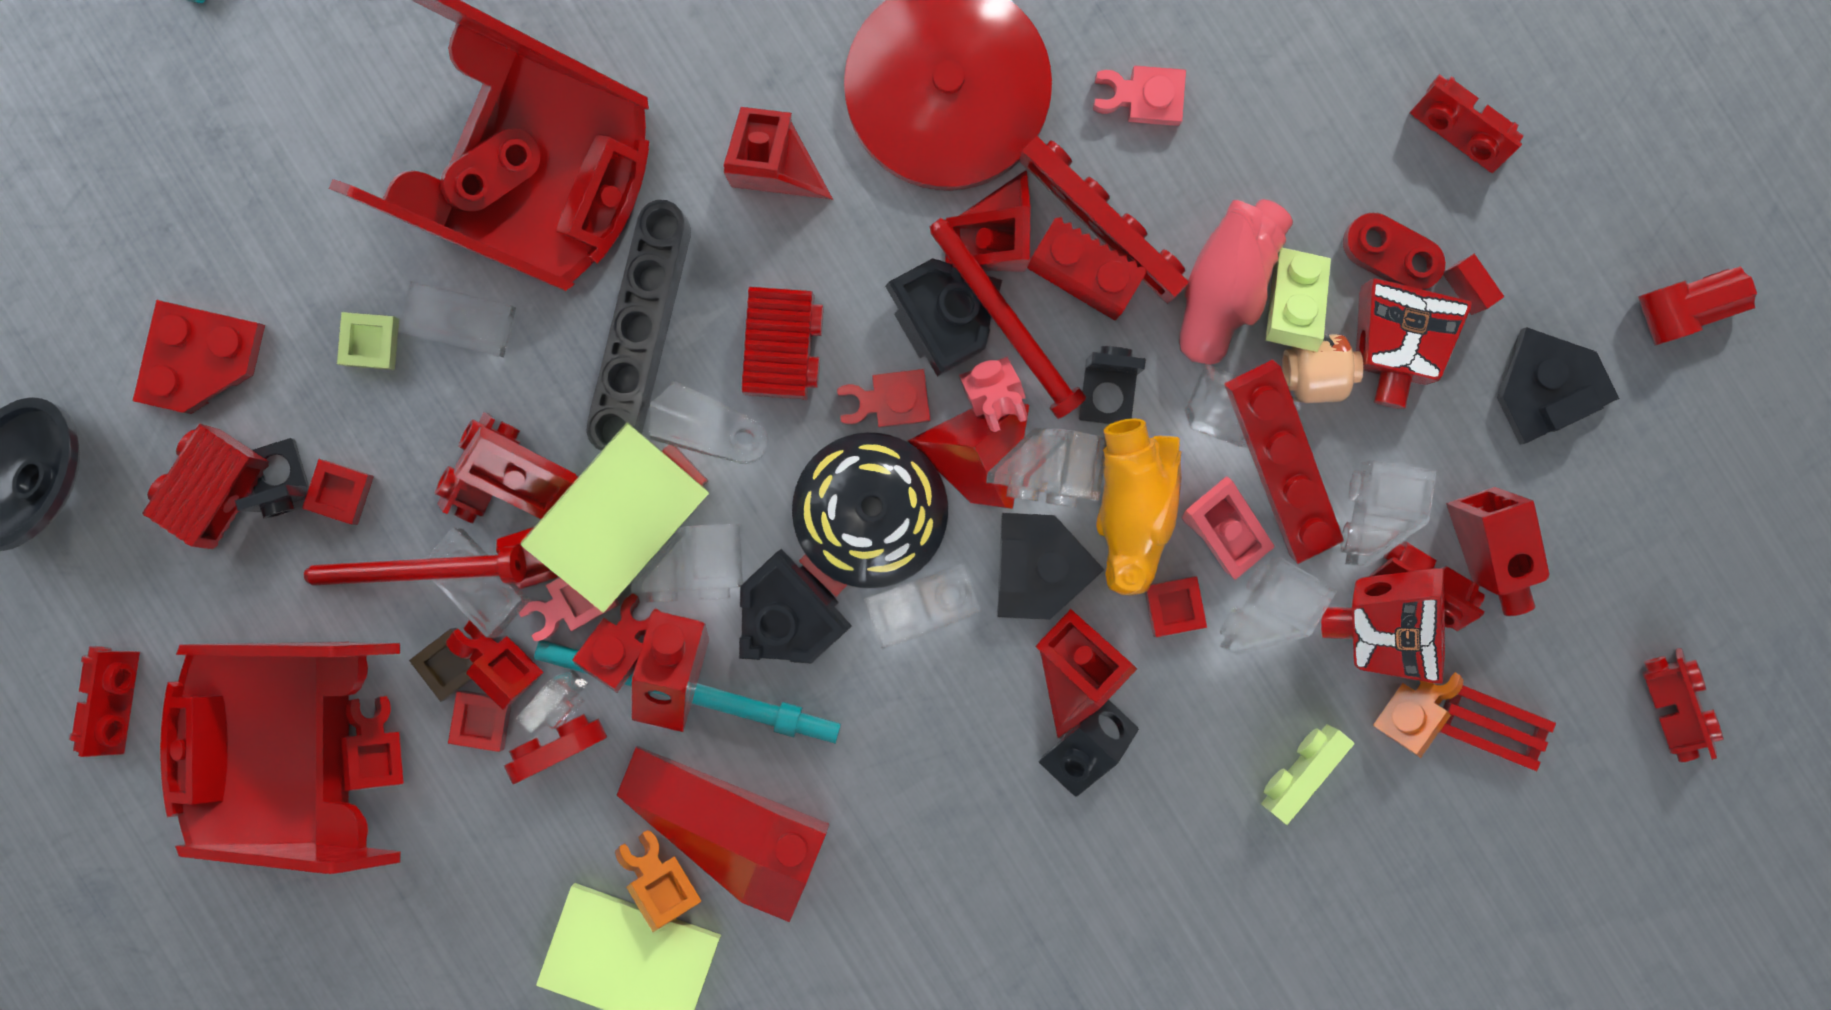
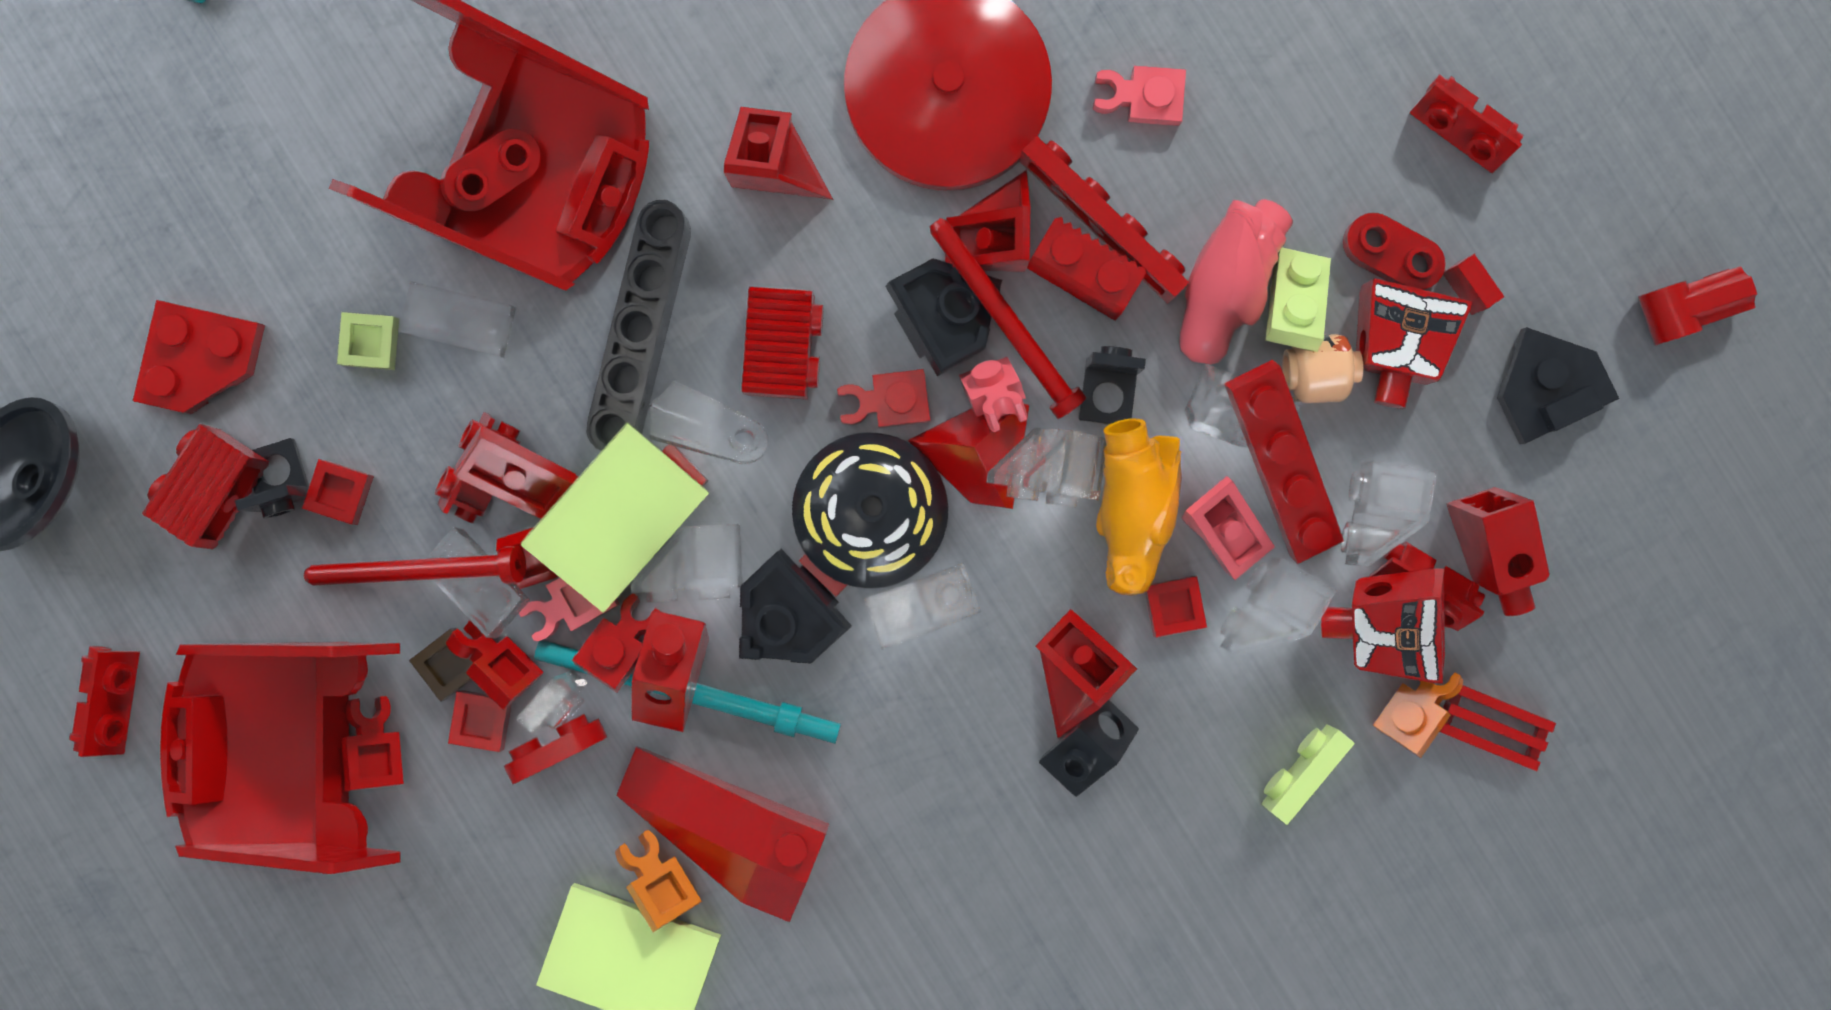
(1040, 566): black plate -> none
(1690, 726): red hinge -> none

